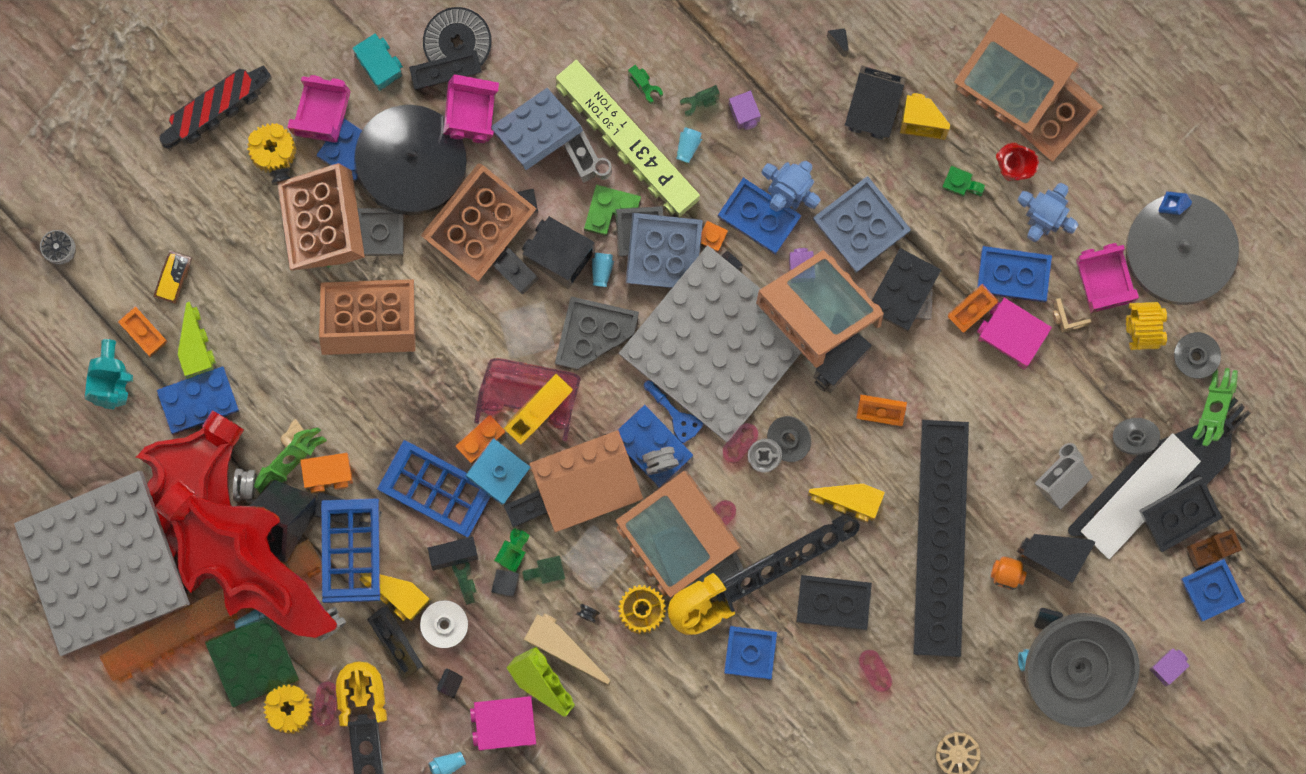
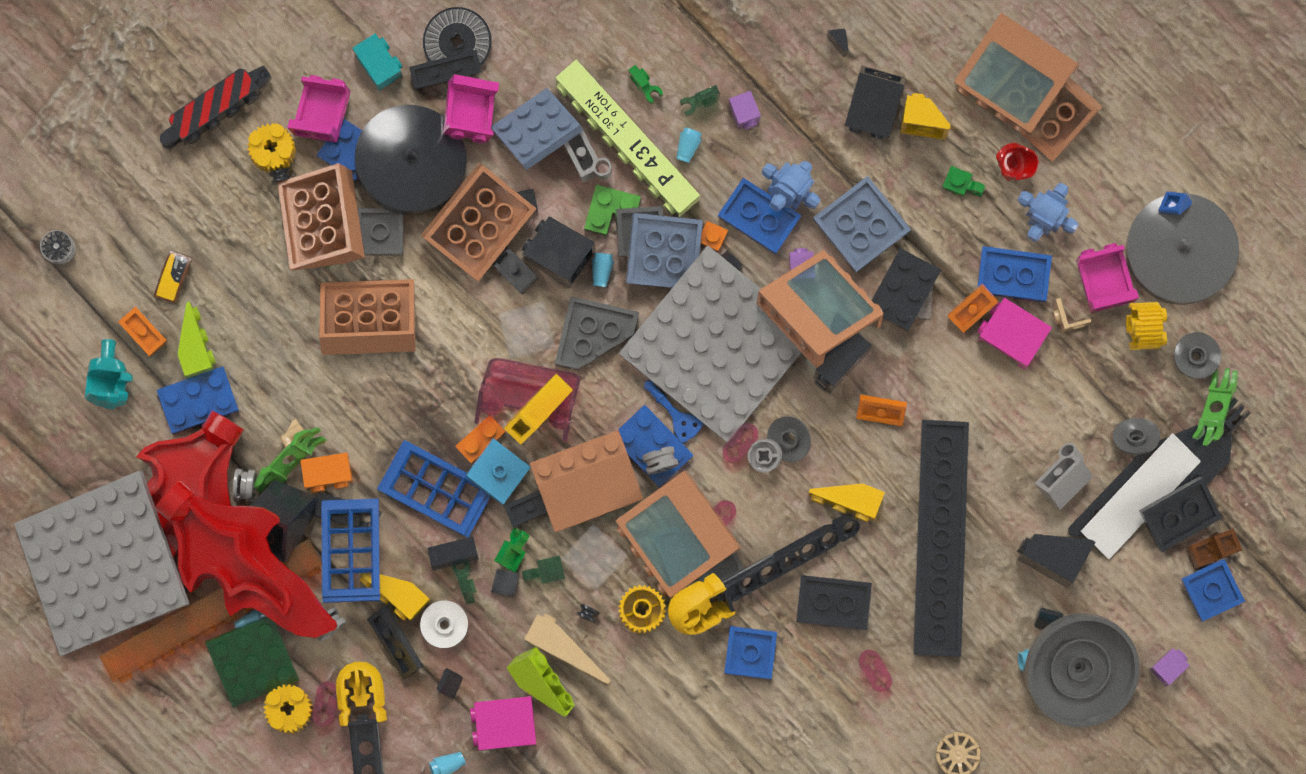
(1008, 573): orange head -> none

